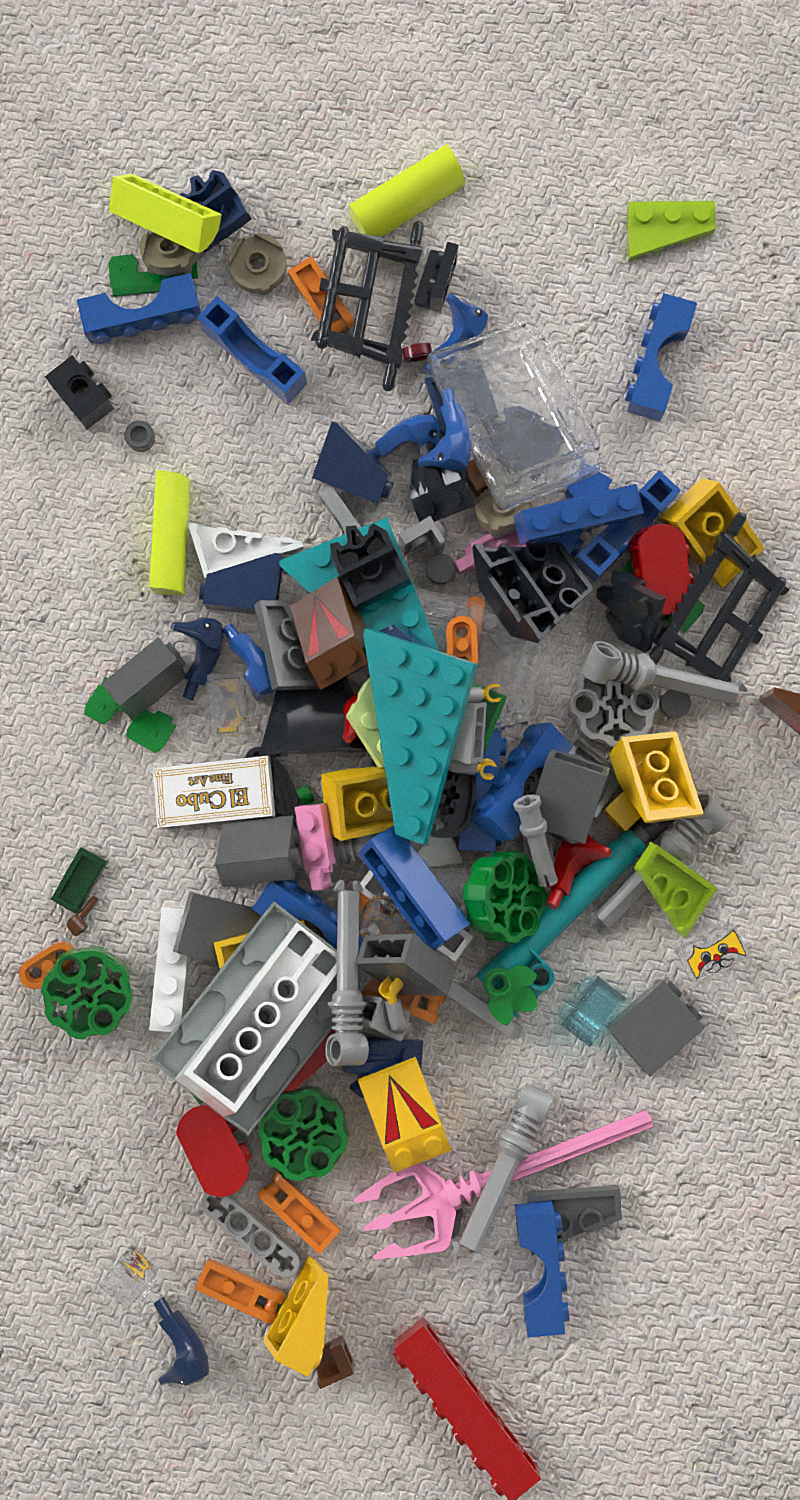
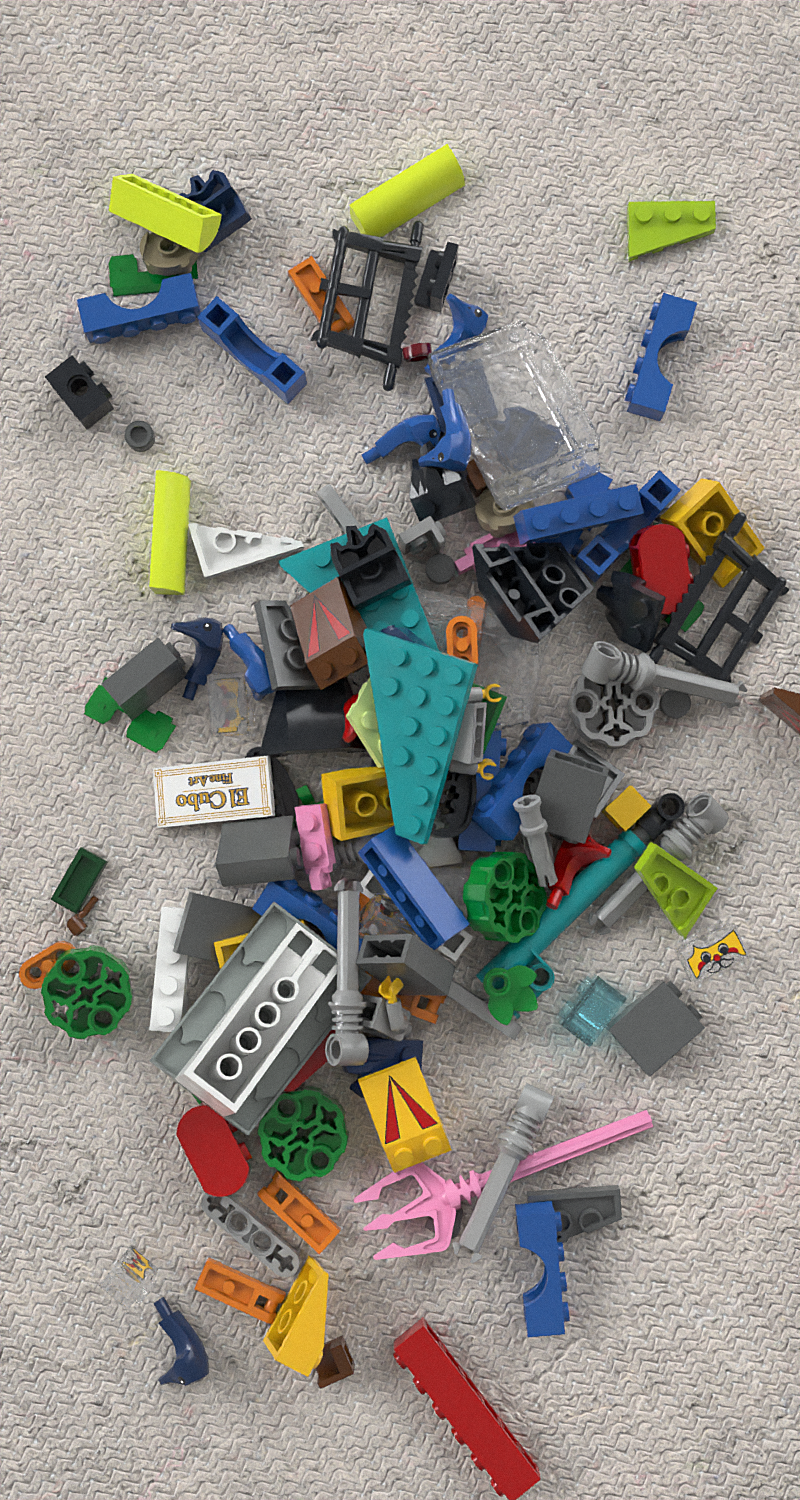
(243, 585): dark blue slope -> none
(262, 279): dark tan plate -> none
(351, 466): dark blue slope -> none
(656, 776): yellow slope -> none

